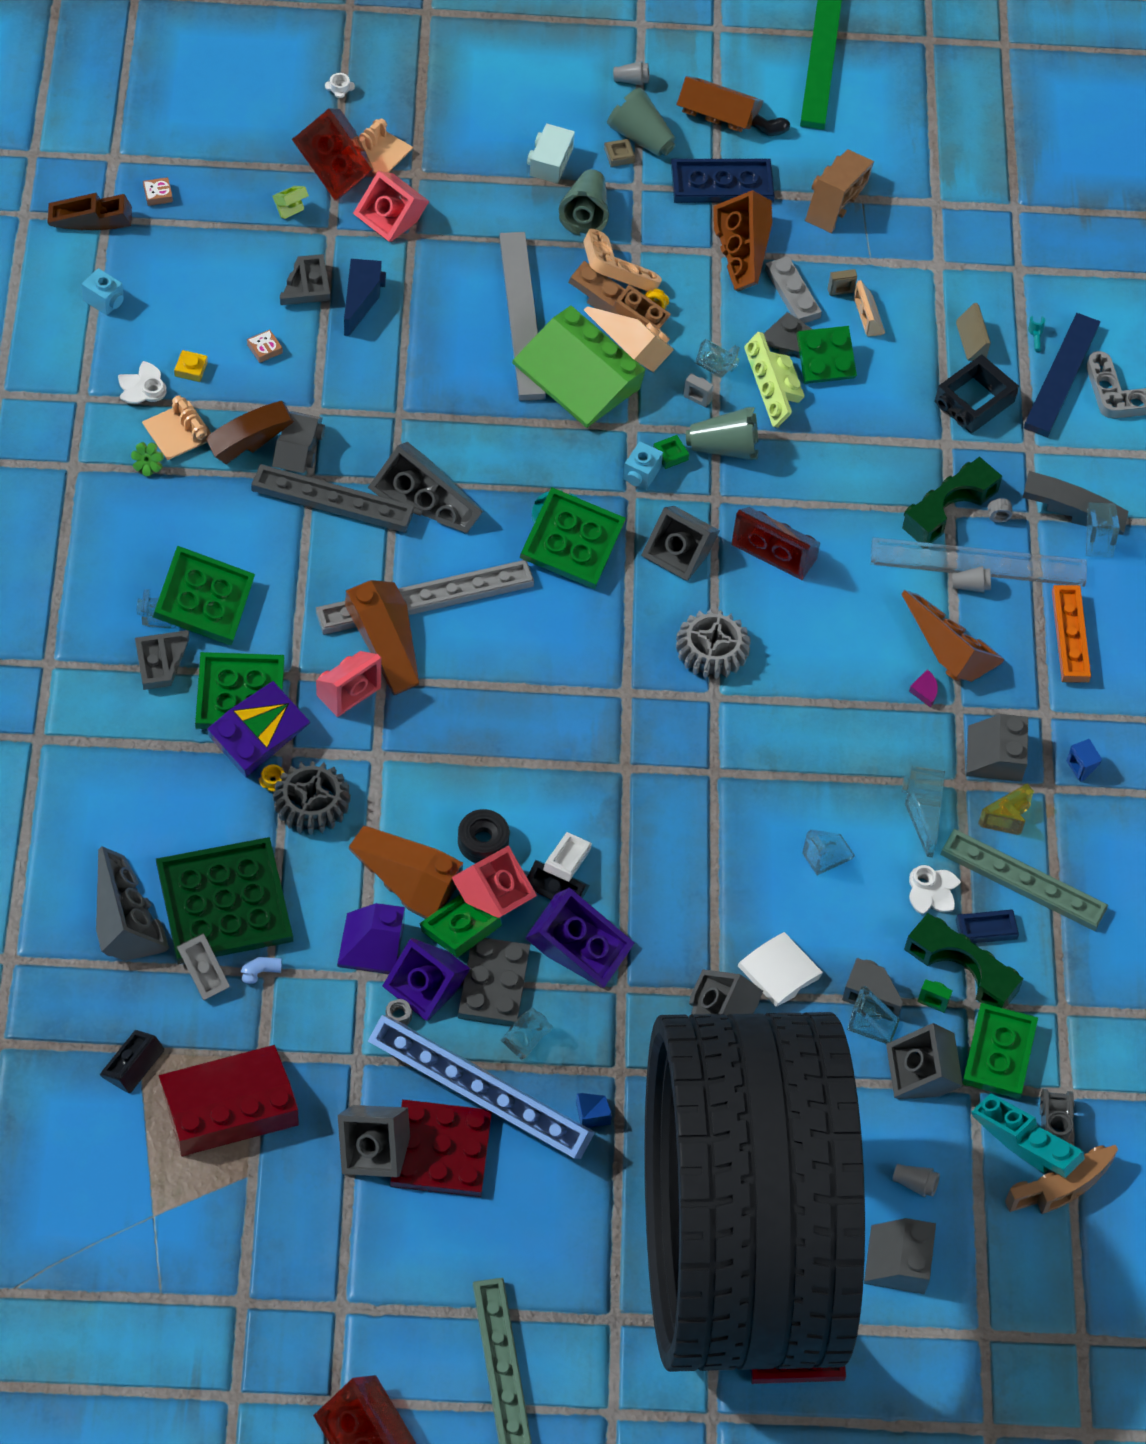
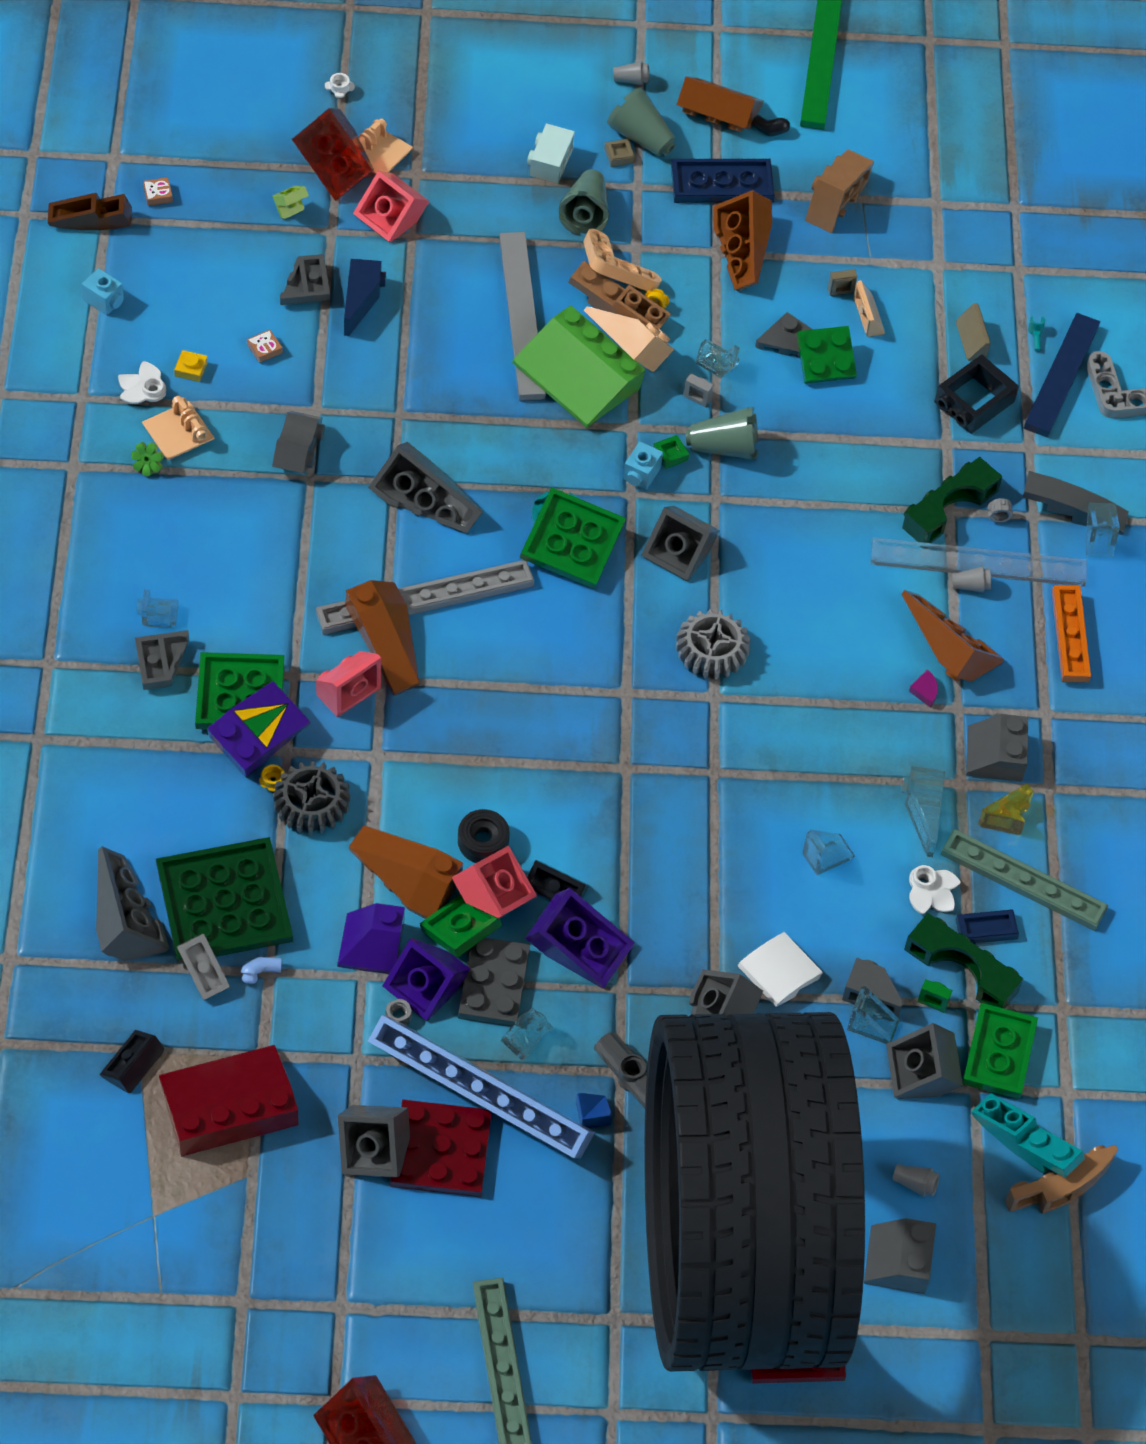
(203, 595): green plate -> none
(249, 431): reddish brown slope -> none
(332, 498): dark grey plate -> none
(567, 856): white tile -> none
(621, 1059): none -> dark grey piece
(774, 378): yellowish green bracket -> none
(774, 542): clear red slope -> none
(793, 289): light grey plate -> none
(1057, 1112): dark grey piece -> none
(1083, 759): blue slope -> none

